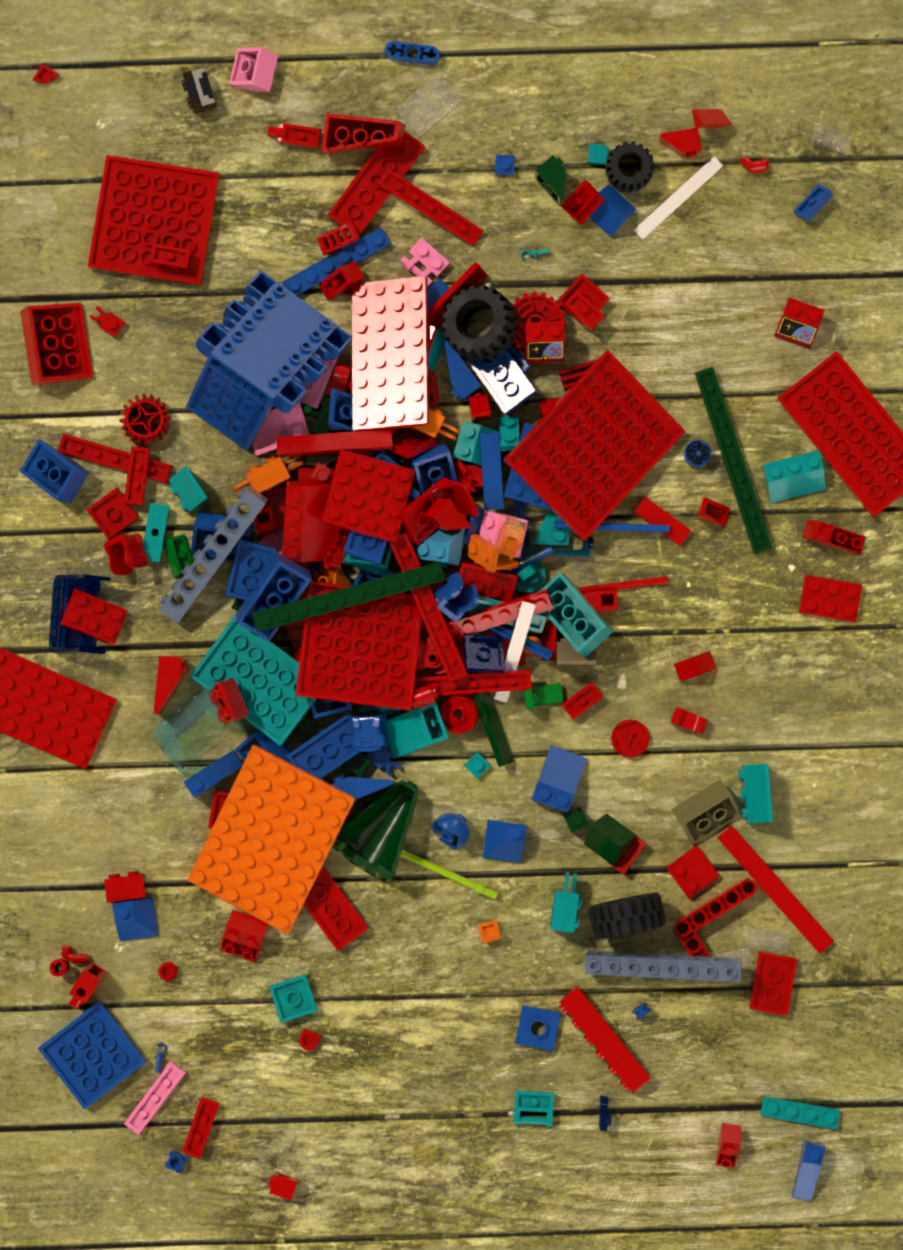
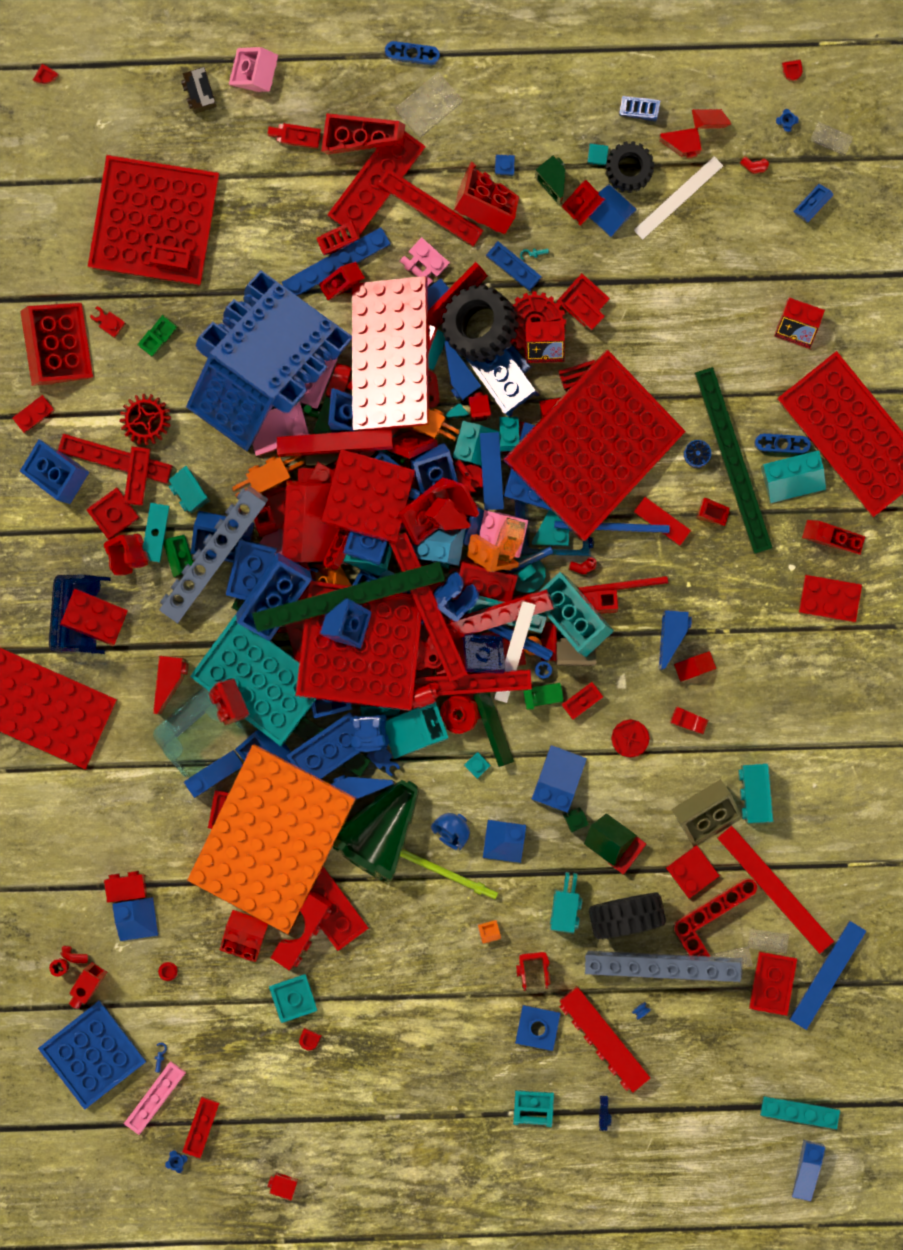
(33, 414): none -> red plate
(157, 336): none -> green slope
(314, 911): none -> red arch
(347, 623): none -> blue slope
(456, 412): none -> teal slope
(486, 201): none -> red wedge
(513, 266): none -> blue tile
(531, 957): none -> red piece
(549, 668): none -> blue bush
(585, 567): none -> red arm
(645, 116): none -> slope
(672, 632): none -> blue slope
(728, 1145): red slope -> none
(768, 437): none -> blue beam
(787, 114): none -> blue plate
(792, 70): none -> red tile
(827, 975): none -> blue tile

